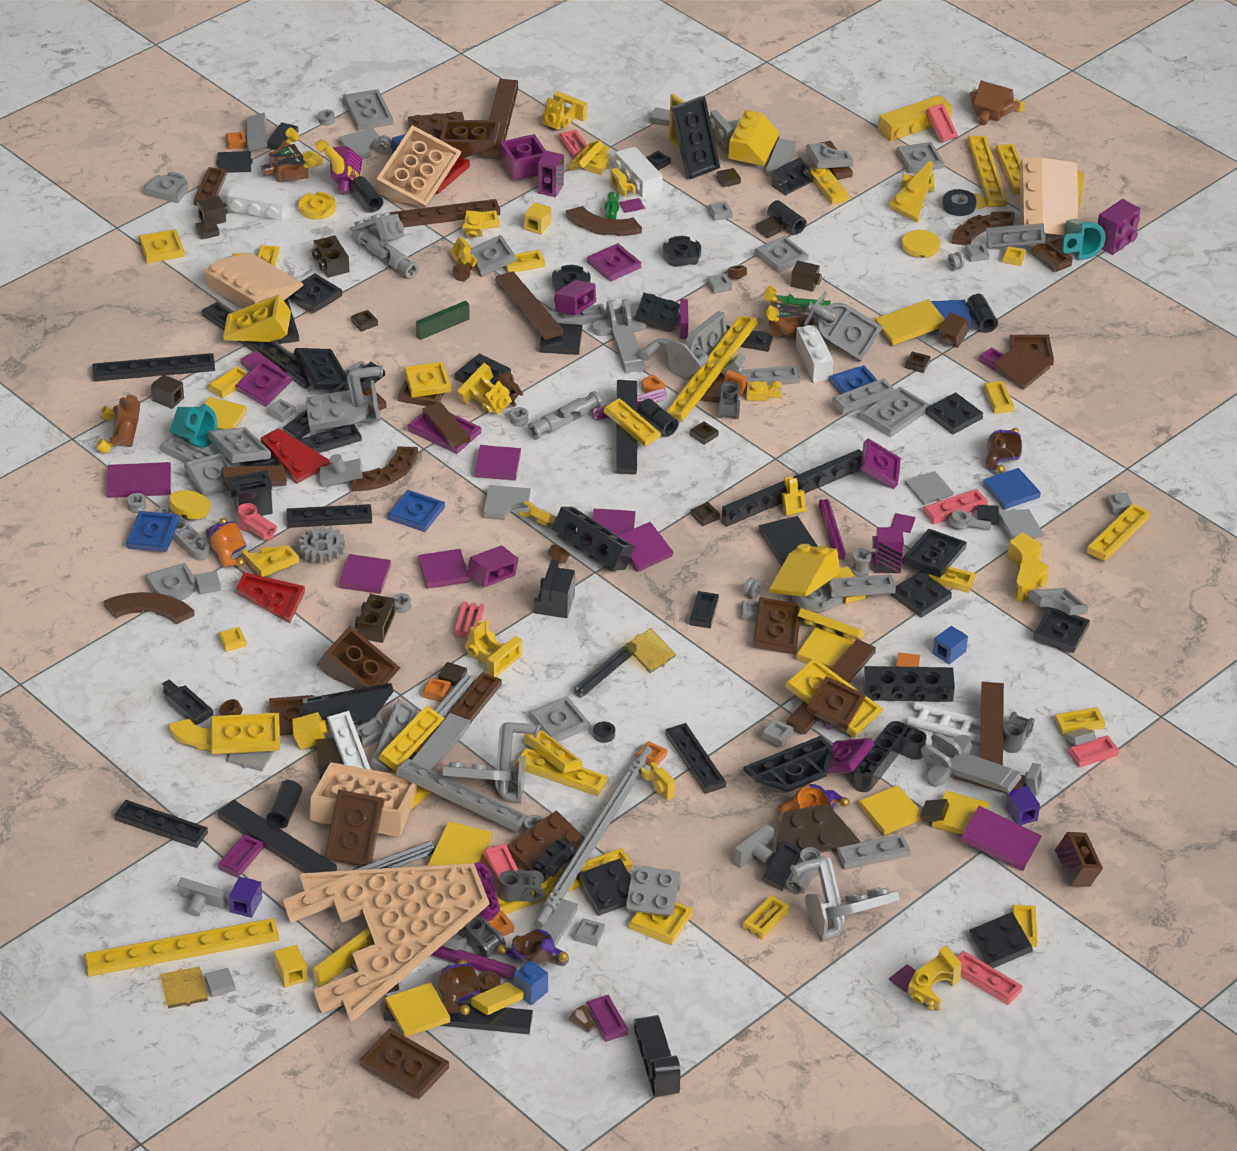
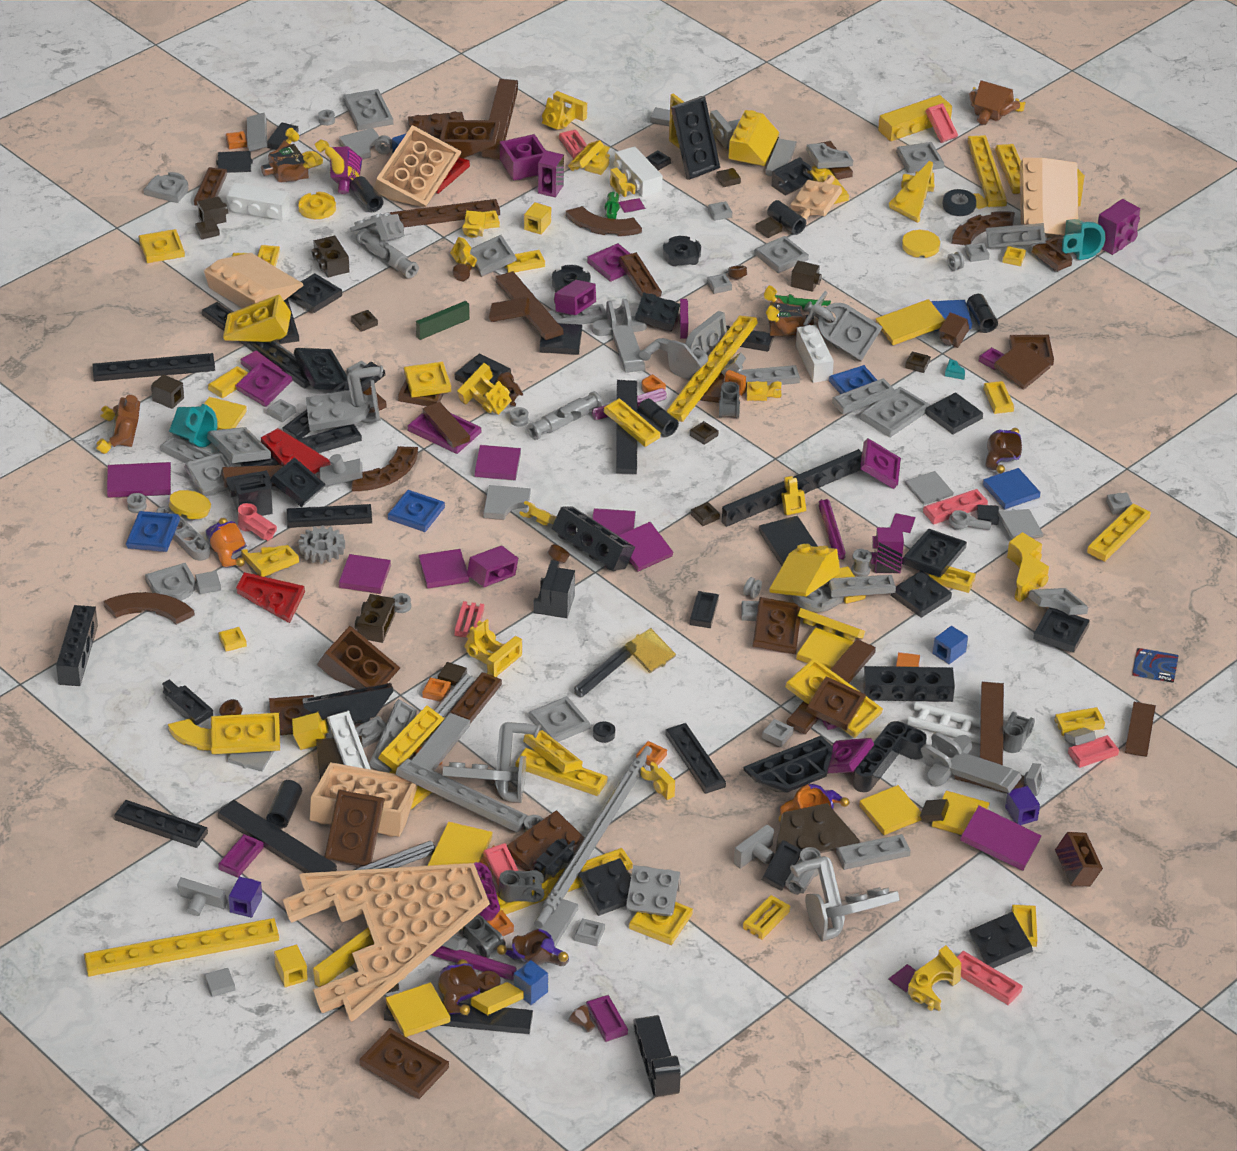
(77, 645): none -> black brick
(184, 987): clear yellow piece -> none
(297, 482): none -> black plate
(509, 309): none -> reddish brown tile
(639, 274): none -> reddish brown tile
(816, 197): none -> light nougat plate
(954, 370): none -> teal tile
(1140, 729): none -> reddish brown tile
(1155, 665): none -> sticker

